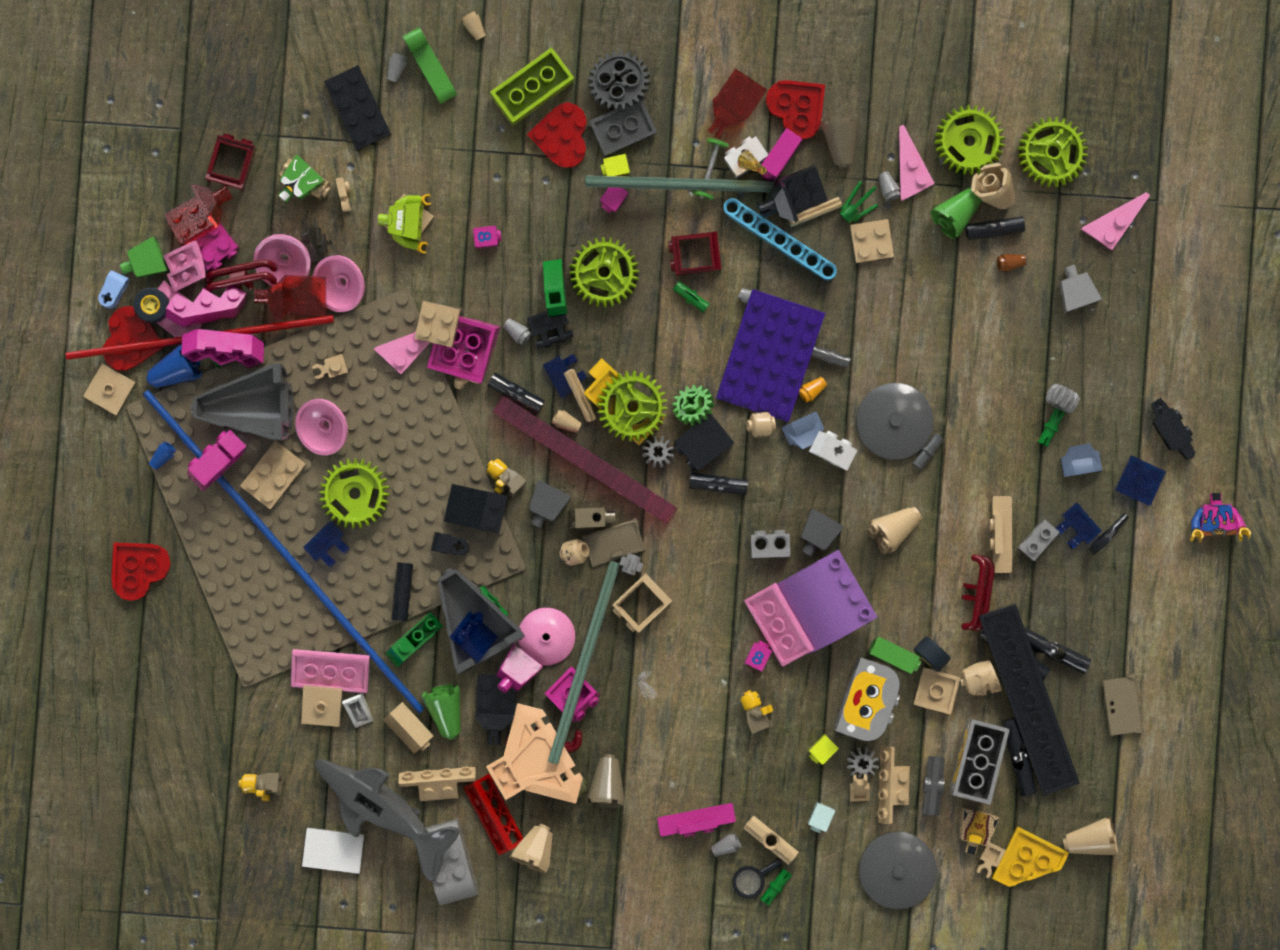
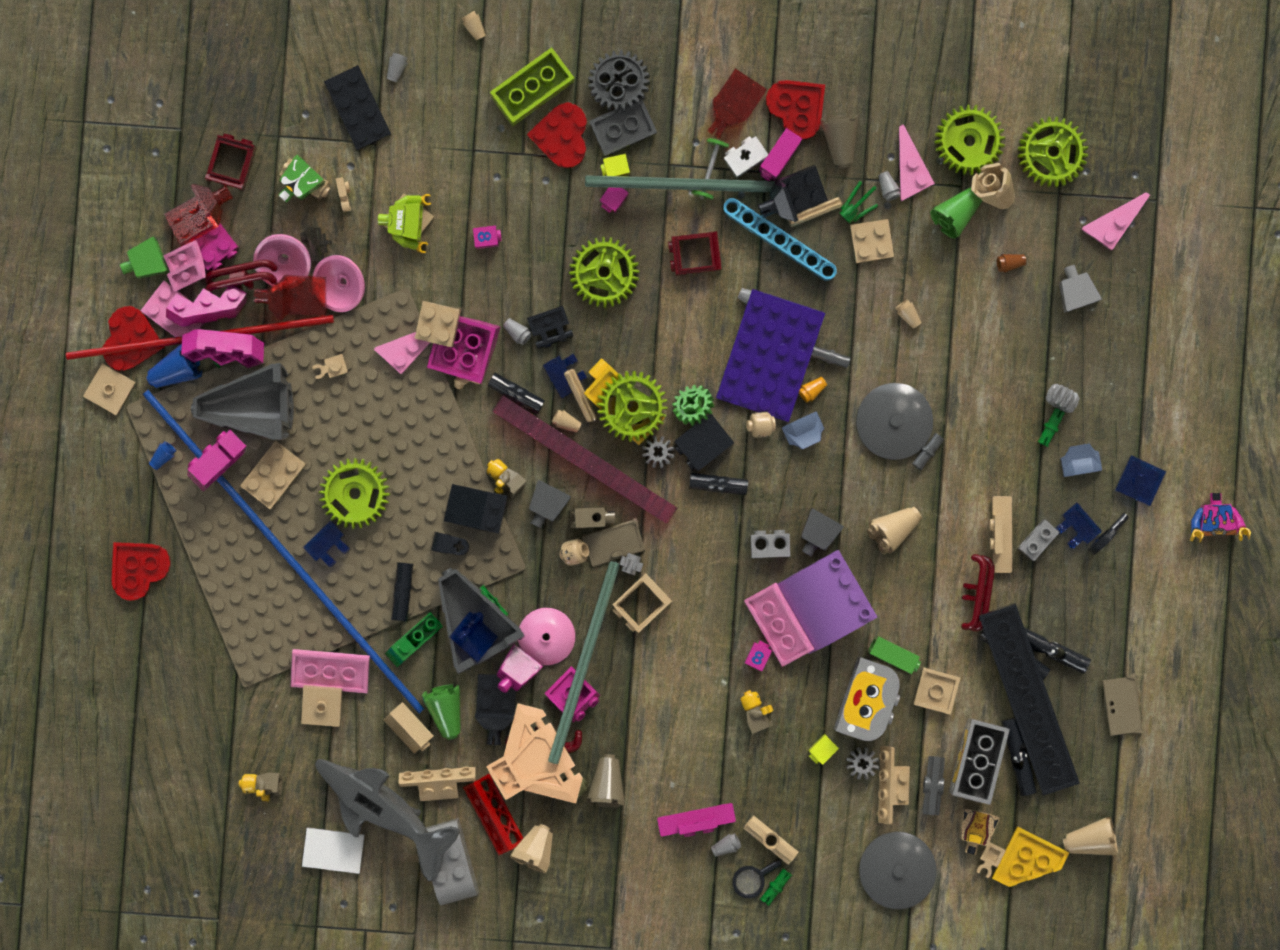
(114, 287): light blue piece -> none
(145, 303): black wheel -> none
(313, 427): bright pink dish -> none
(358, 710): white slope -> none
(429, 65): bright green beam -> none
(554, 287): green slope -> none
(647, 691): clear bracket -> none
(691, 296): green pin -> none
(748, 161): clear yellow cone -> none
(820, 817): light aqua brick -> none
(833, 450): white brick -> none
(859, 789): tan plate -> none
(908, 313): none -> tan cone
(932, 654): black wheel -> none
(980, 678): tan helmet -> none
(995, 228): black axle -> none
(1171, 429): black hinge -> none

